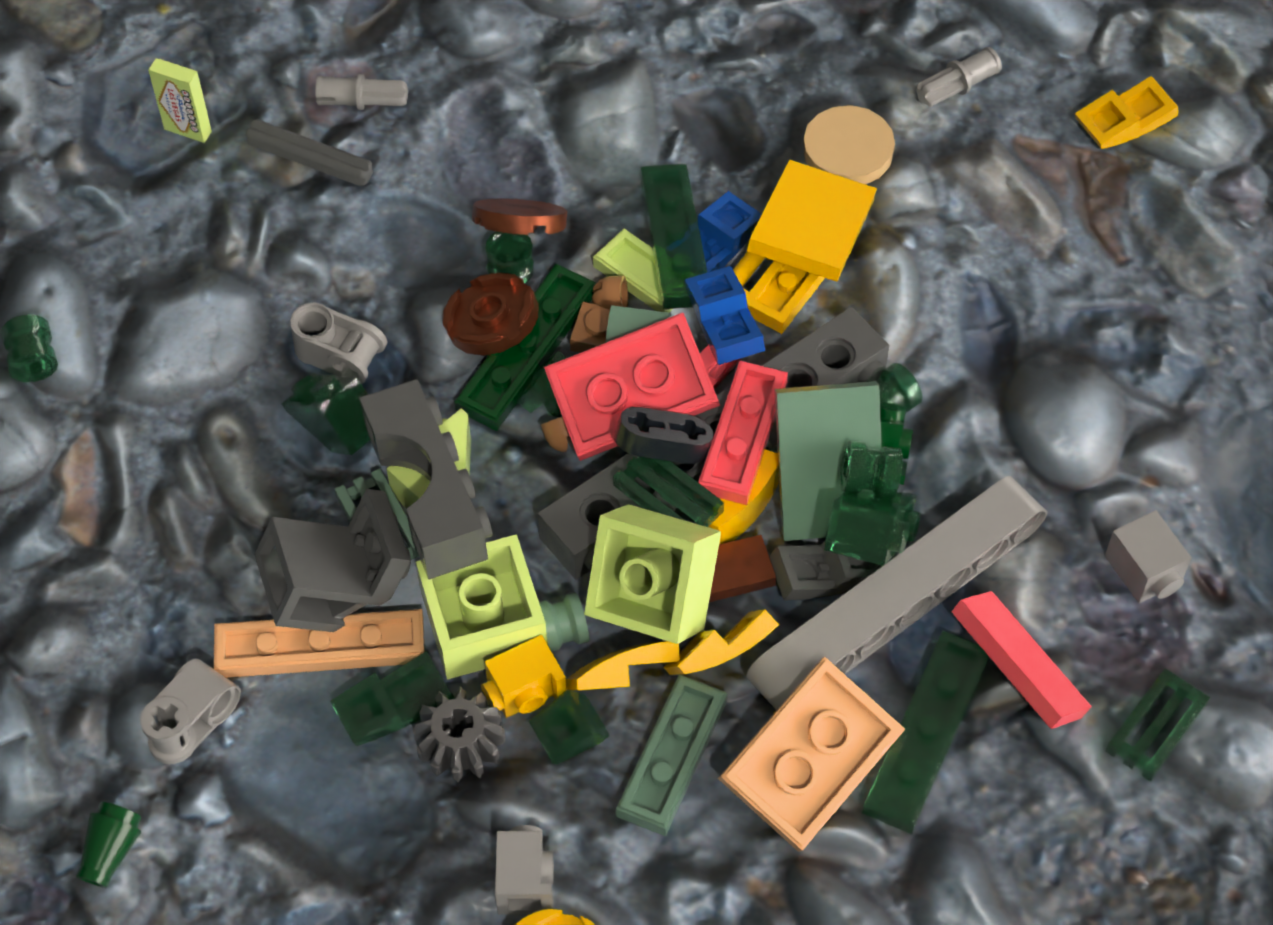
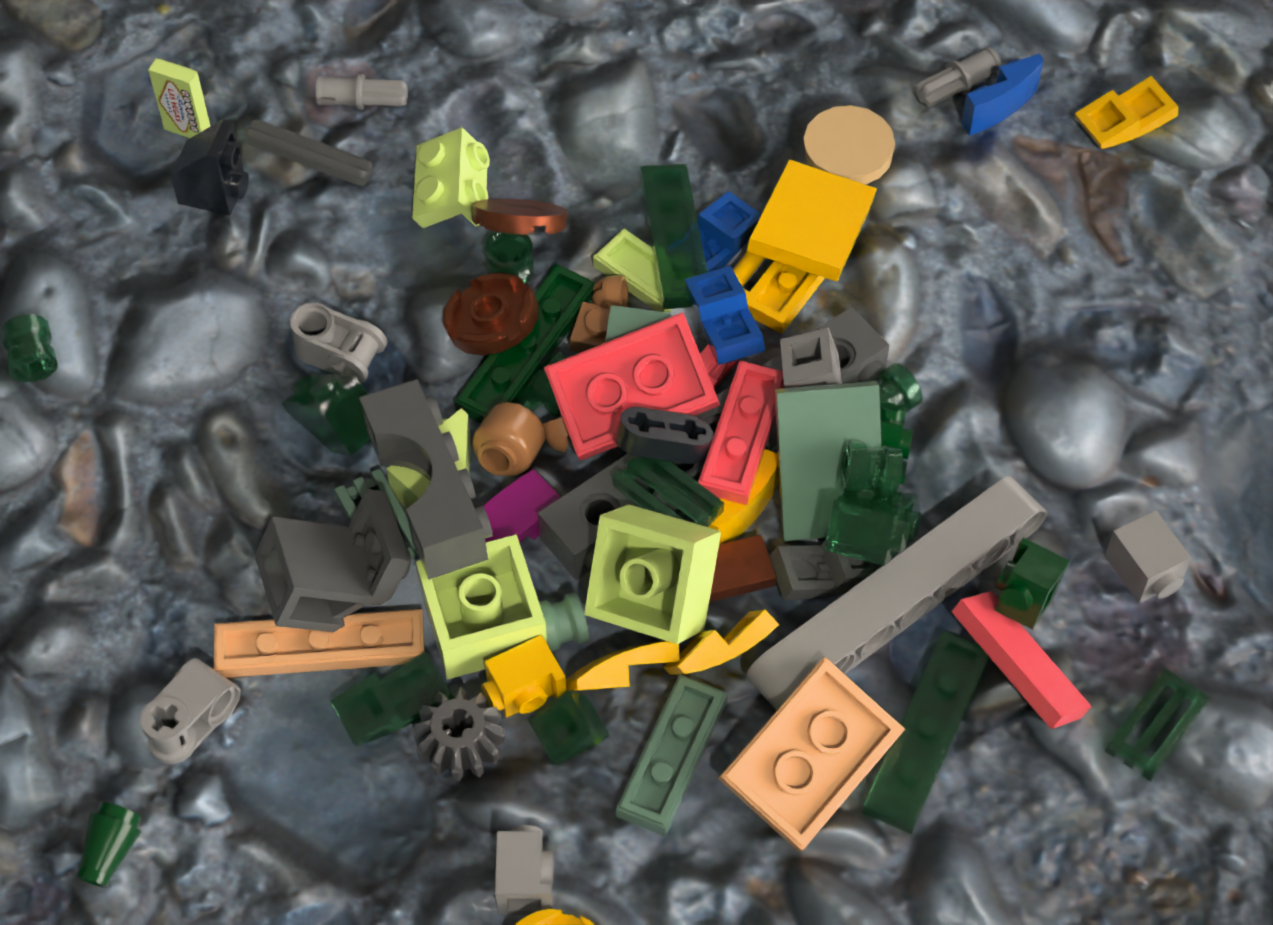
(211, 170): none -> black slope
(449, 177): none -> yellowish green bracket
(508, 439): none -> medium nougat head
(517, 507): none -> magenta slope
(810, 359): none -> light grey brick
(994, 103): none -> blue slope
(1029, 583): none -> dark green brick

